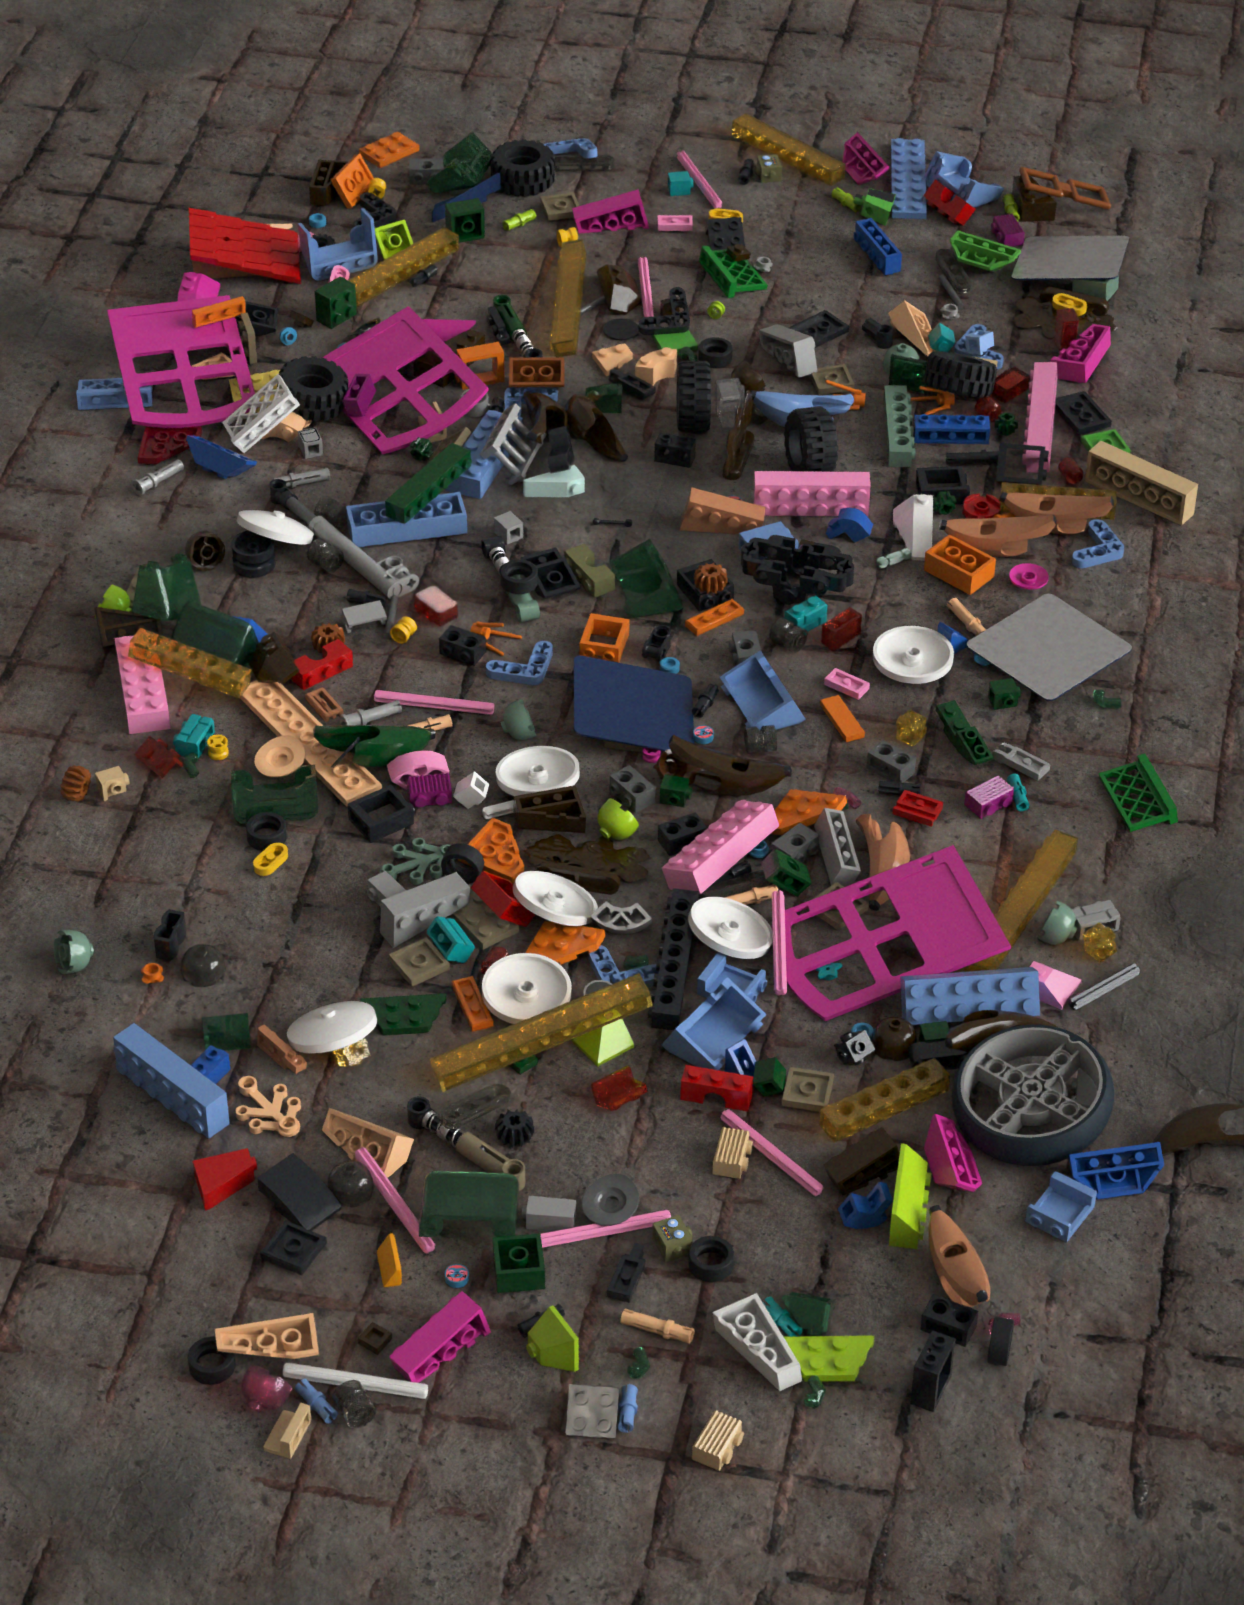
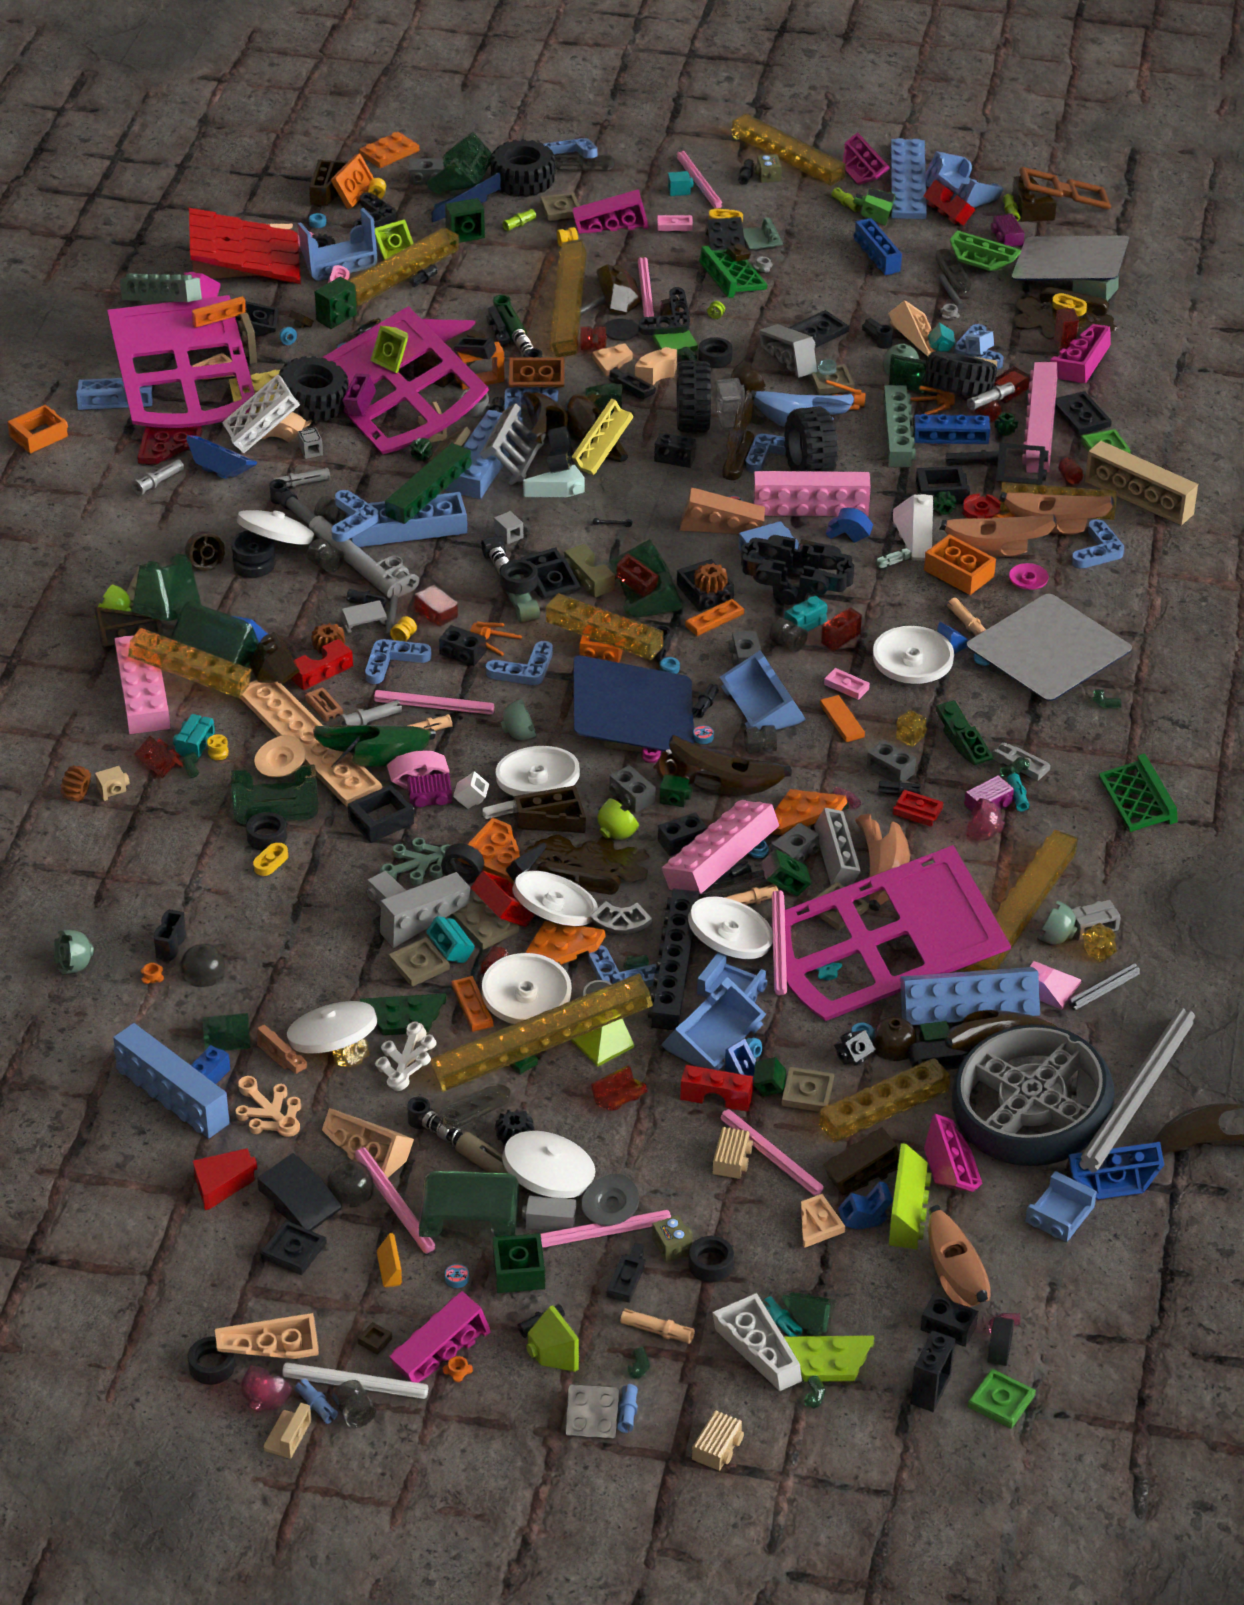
(21, 425): none -> orange window
(160, 287): none -> sand green brick
(364, 516): none -> medium blue beam
(389, 348): none -> lime slope
(399, 1078): none -> white plant
(415, 653): none -> medium blue beam
(457, 1368): none -> orange plate
(477, 347): none -> black slope
(525, 861): none -> black slope
(548, 1164): none -> white dish
(586, 337): none -> clear red wheel
(602, 440): none -> light yellow fence
(604, 626): none -> clear yellow brick
(636, 575): none -> clear red brick
(755, 1046): none -> dark azure plate
(762, 236): none -> sand green hinge
(763, 443): none -> medium blue beam
(819, 1221): none -> light nougat wing
(827, 367): none -> clear light blue tile
(985, 821): none -> clear pink cylinder
(997, 393): none -> light grey pin
(1001, 1398): none -> bright green tile
(1003, 693): dark green brick -> none
(1015, 767): none -> clear green arm
(1136, 1091): none -> light grey axle

